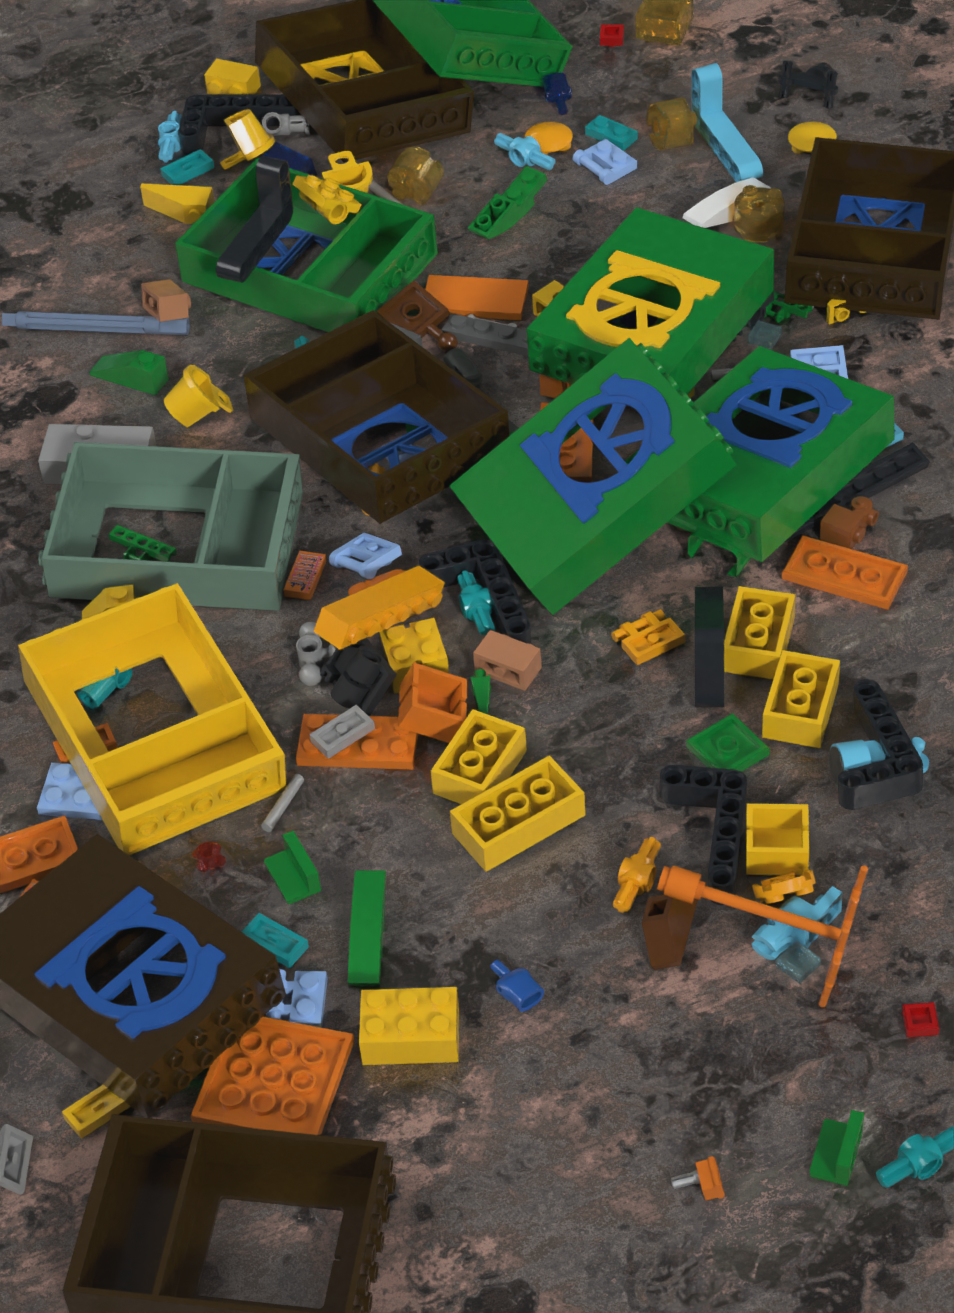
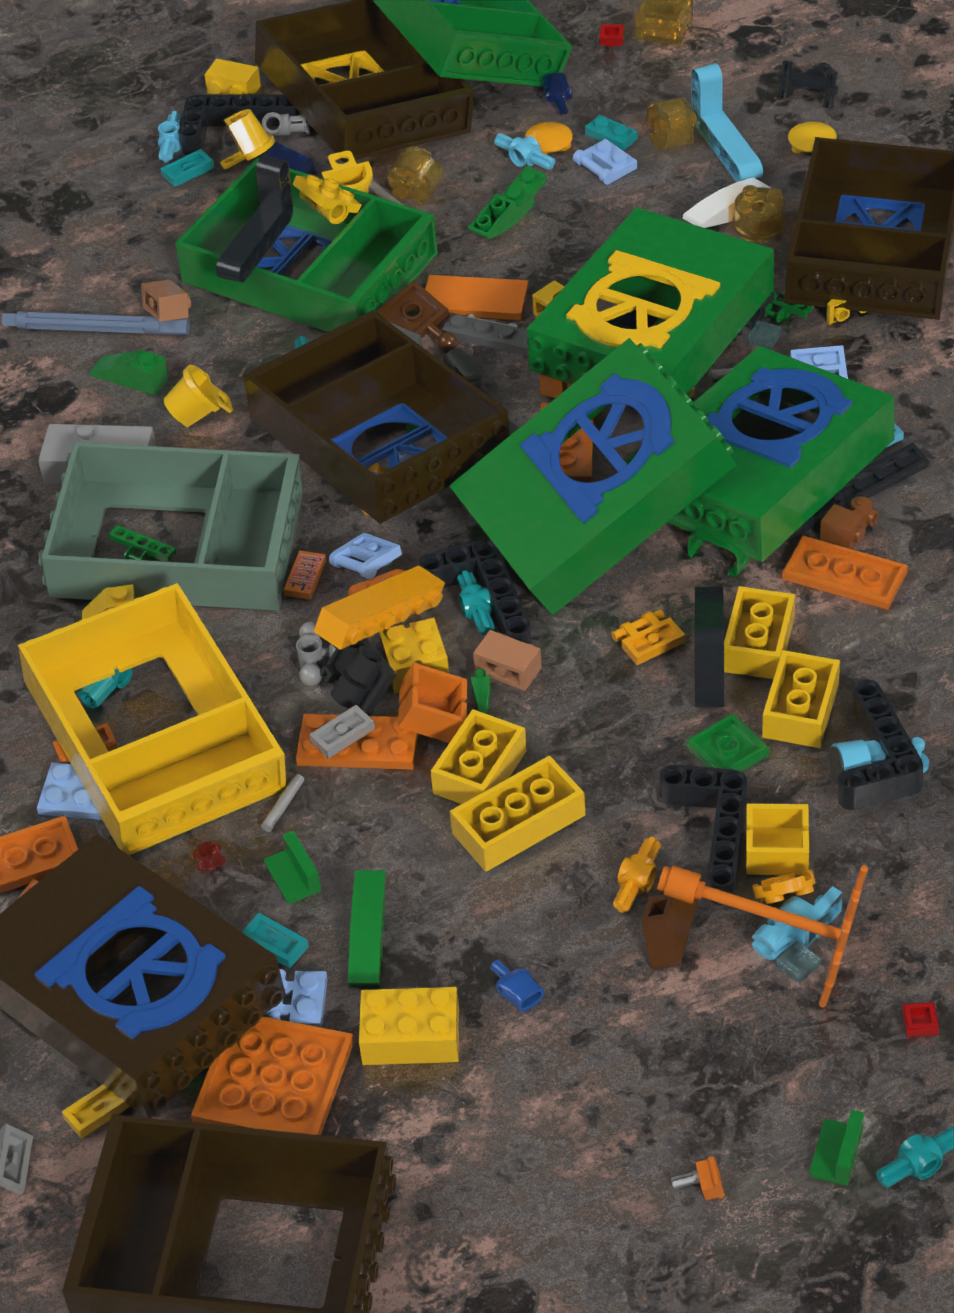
(178, 201): yellow slope -> none

